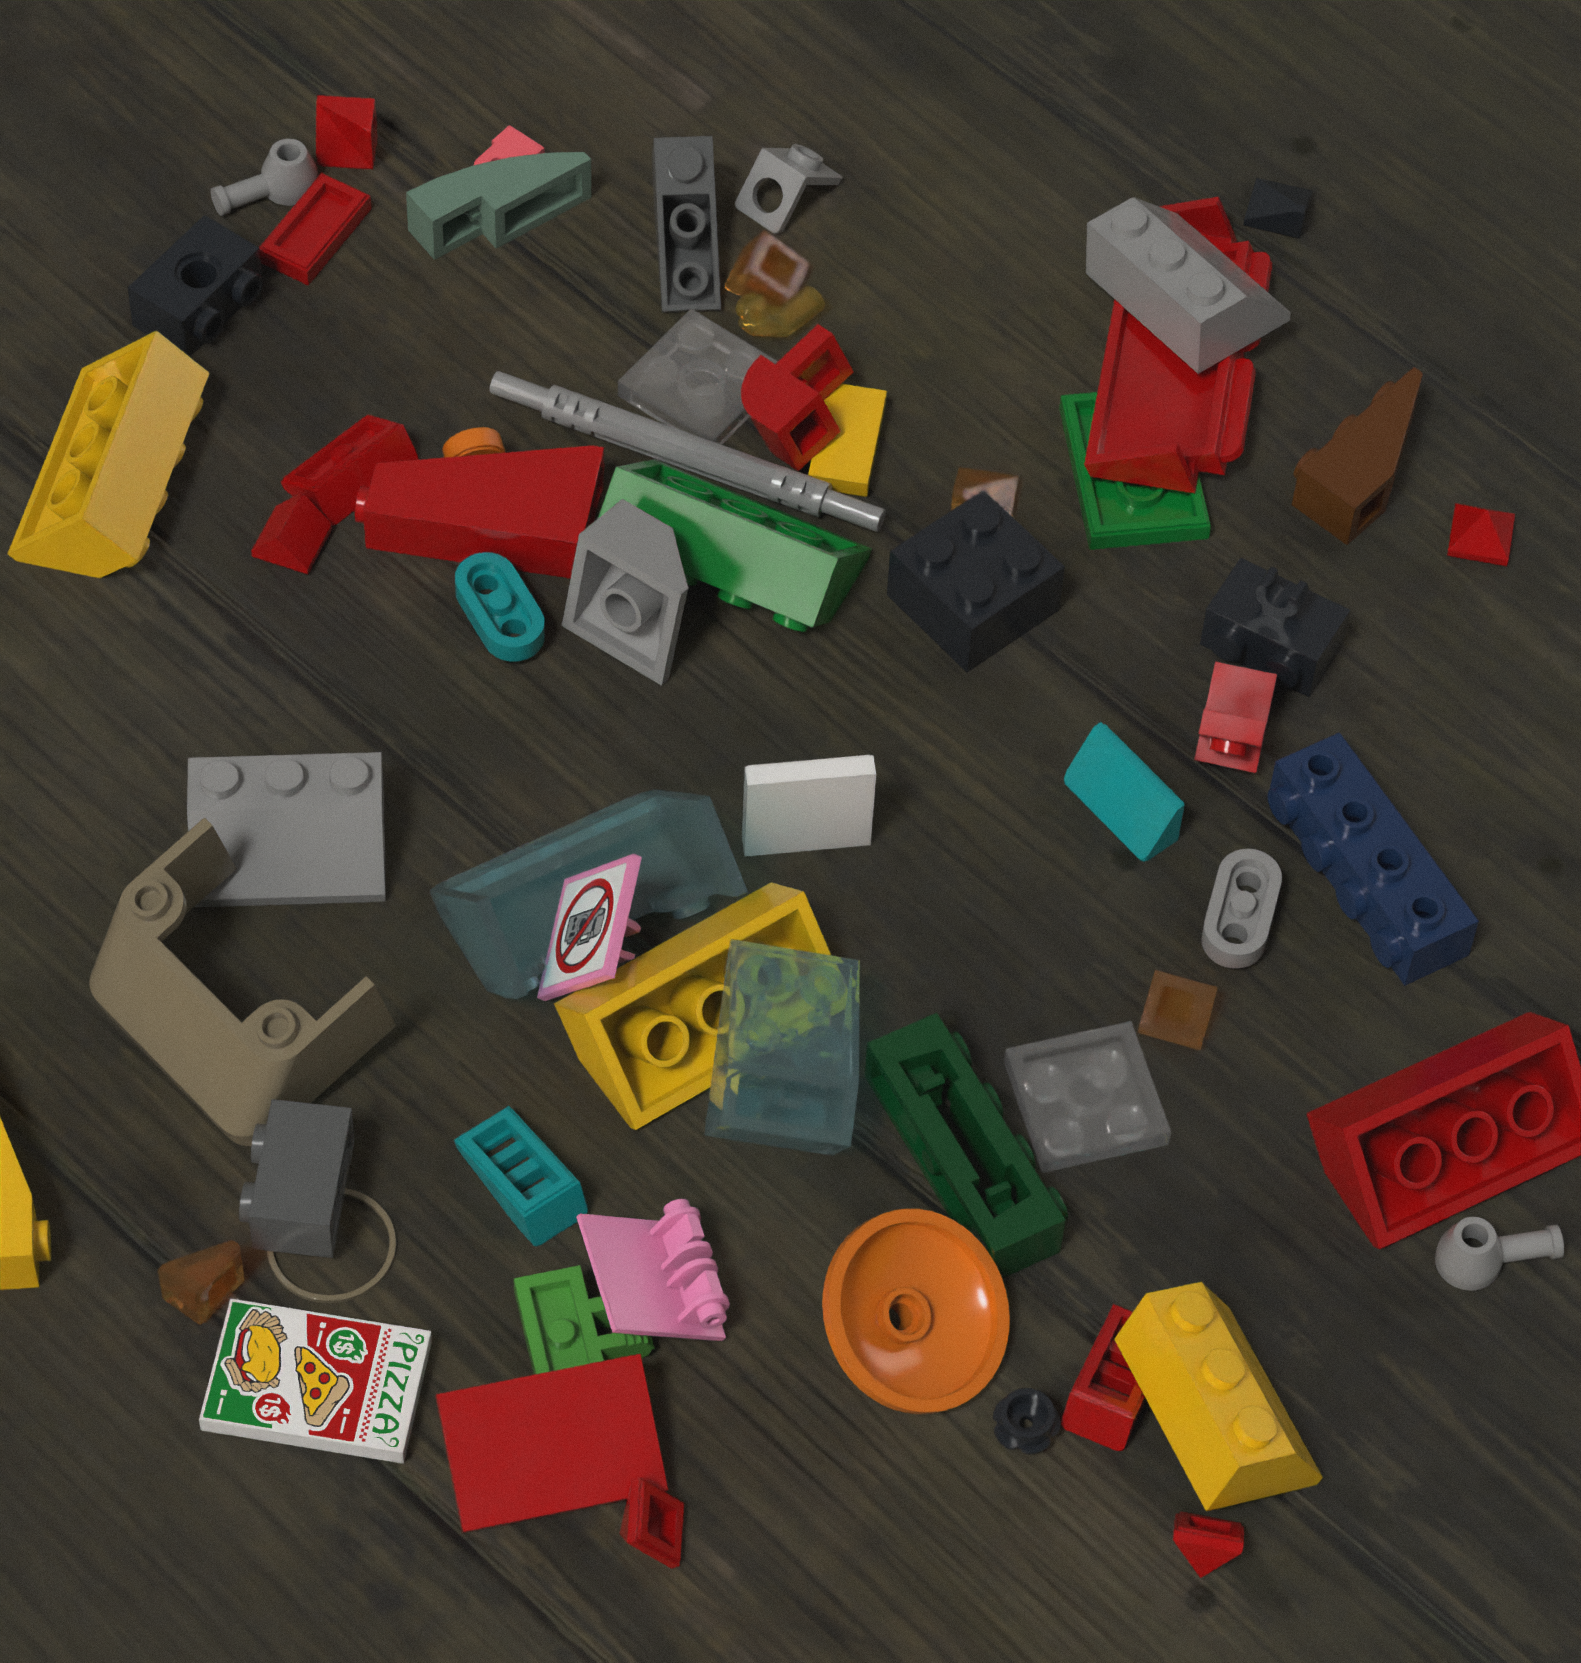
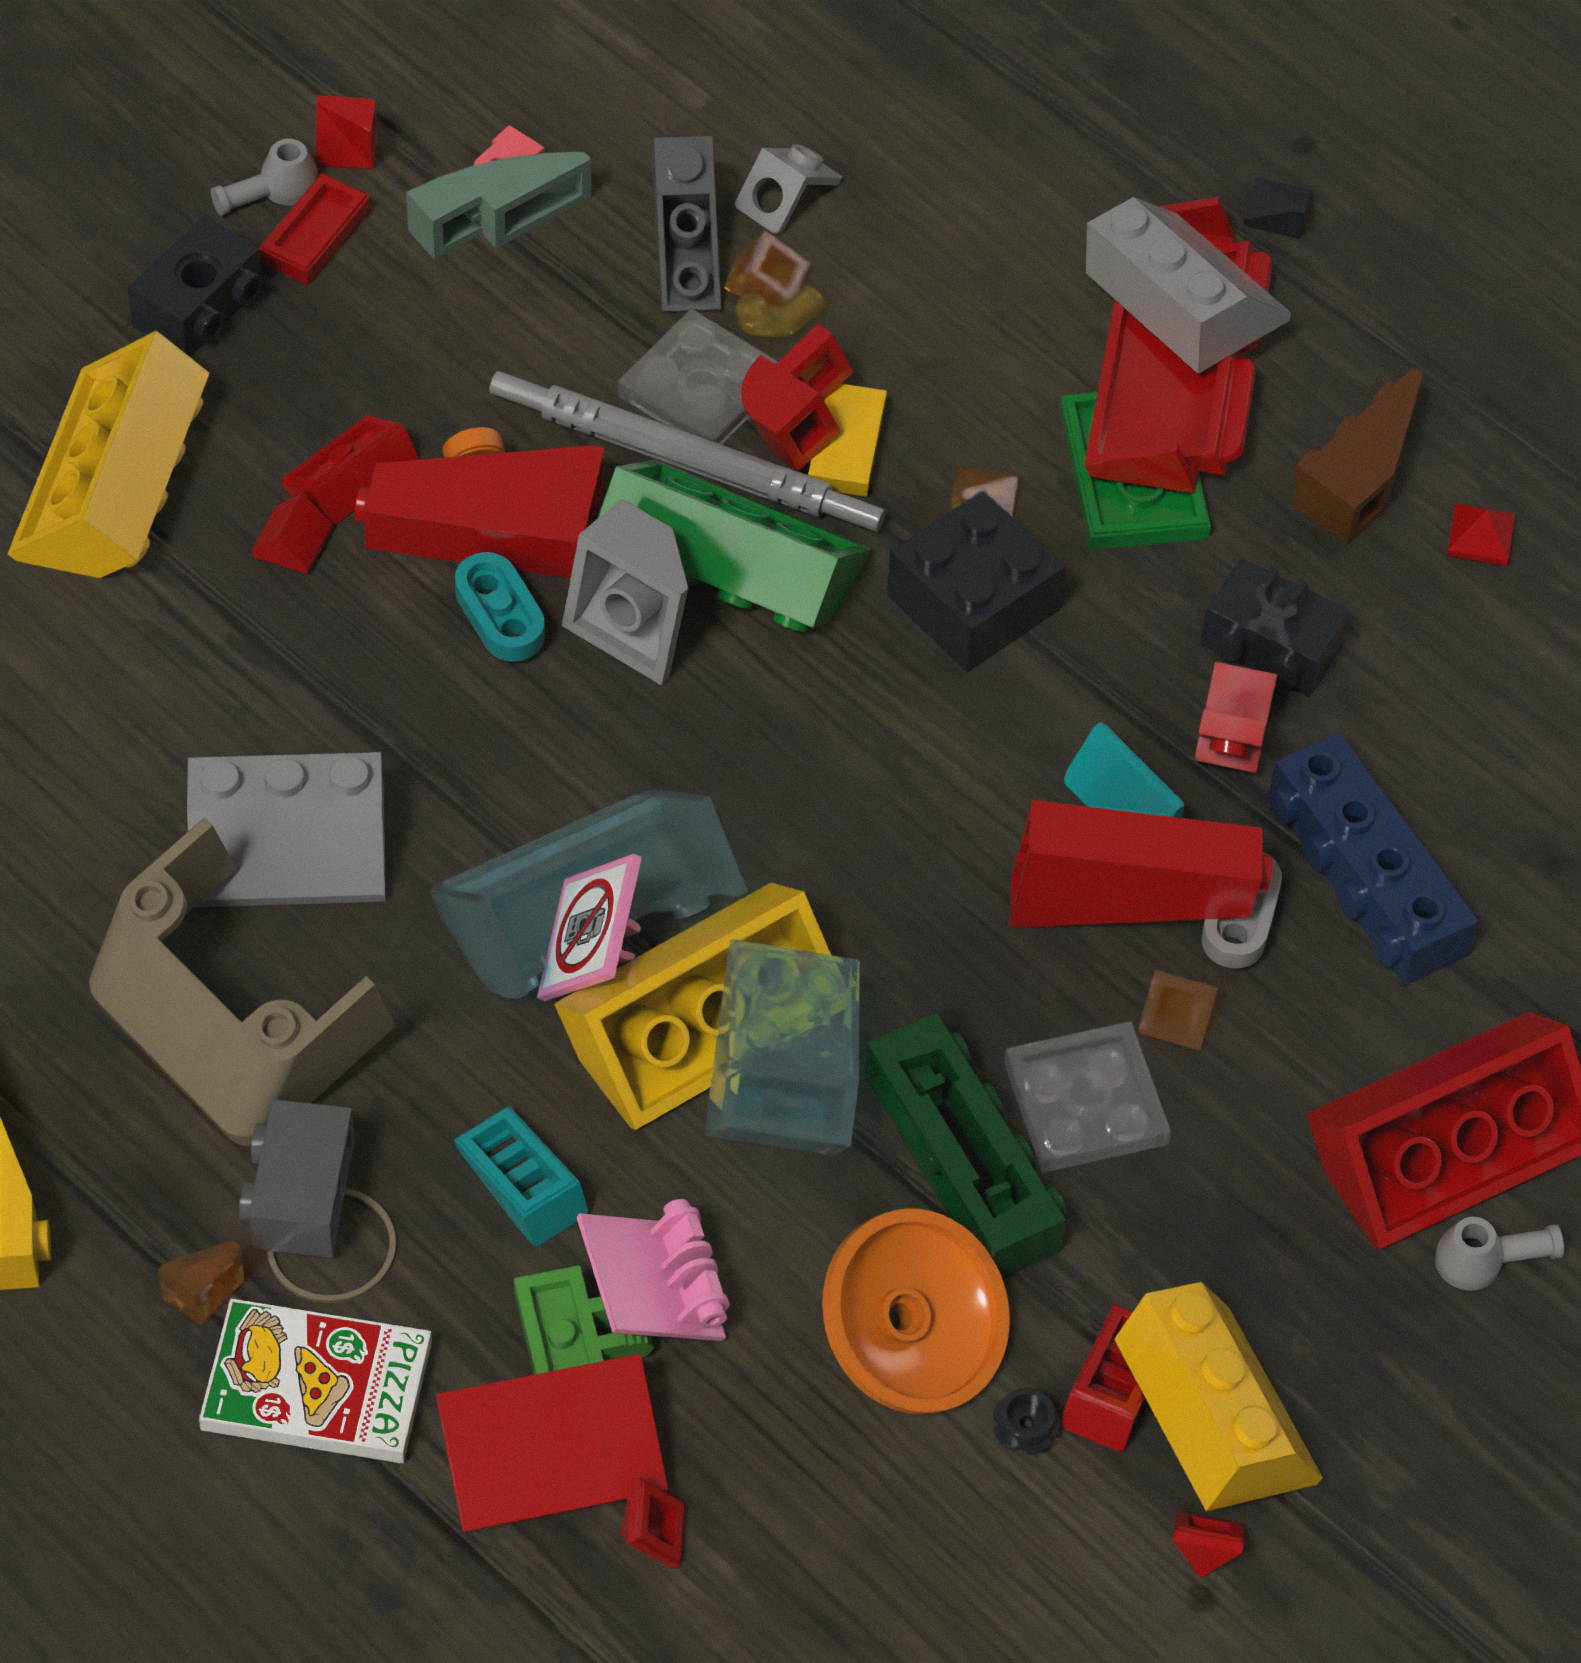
(808, 805): white tile -> none
(1132, 868): none -> red slope

